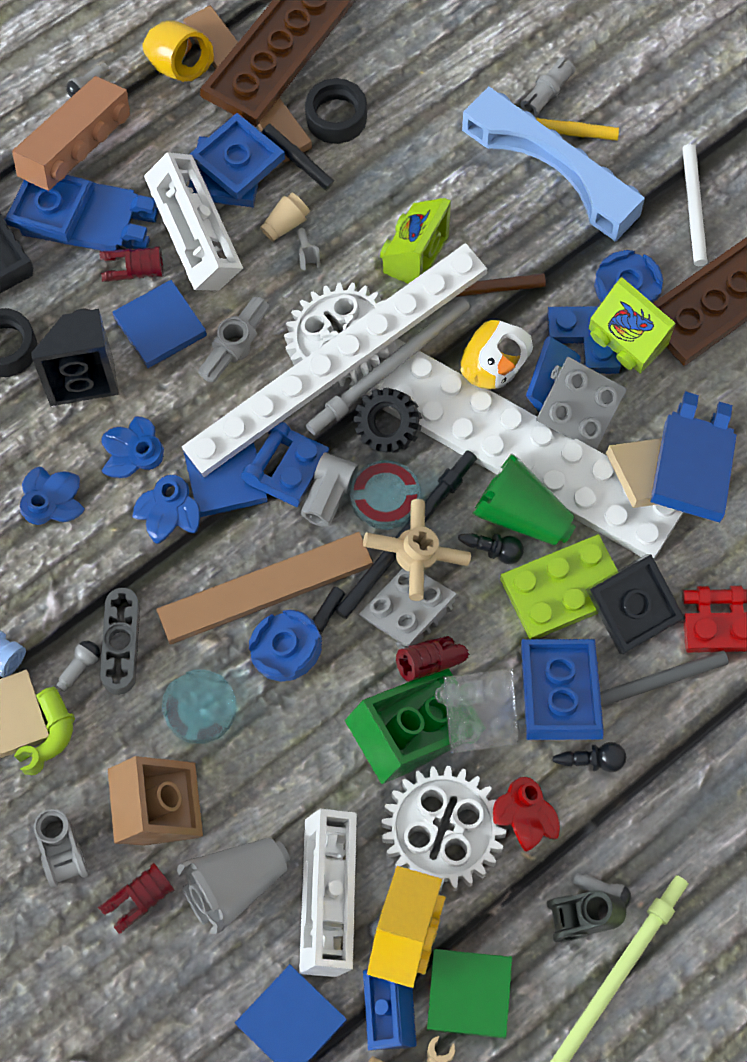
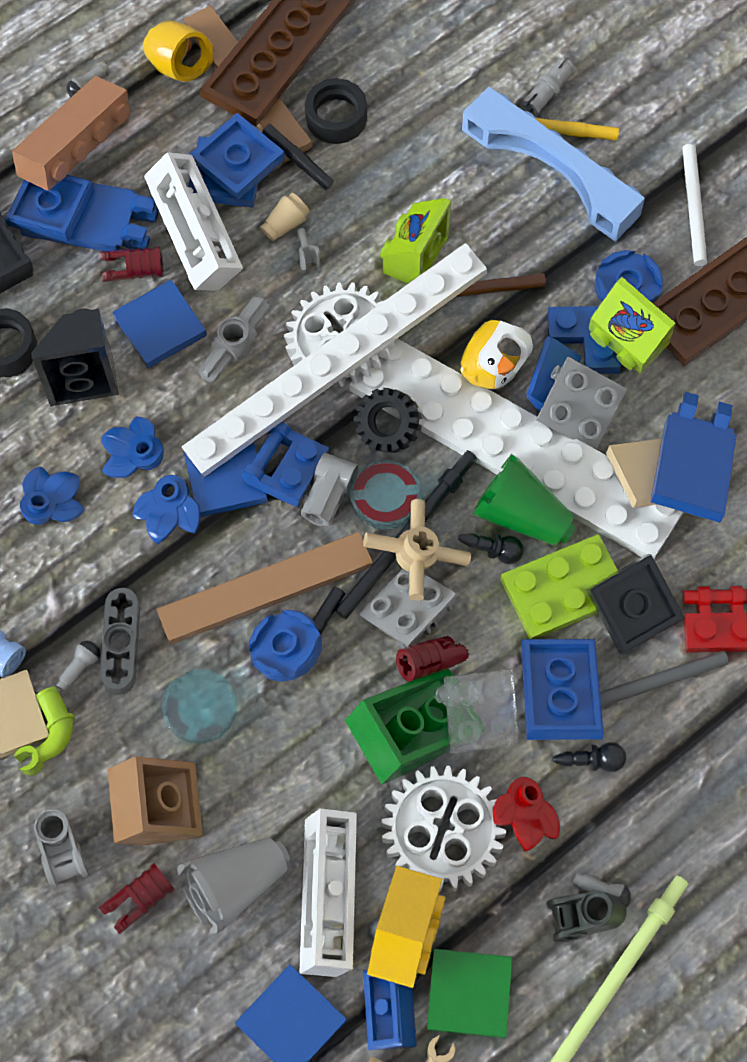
(339, 406): light grey bar -> none

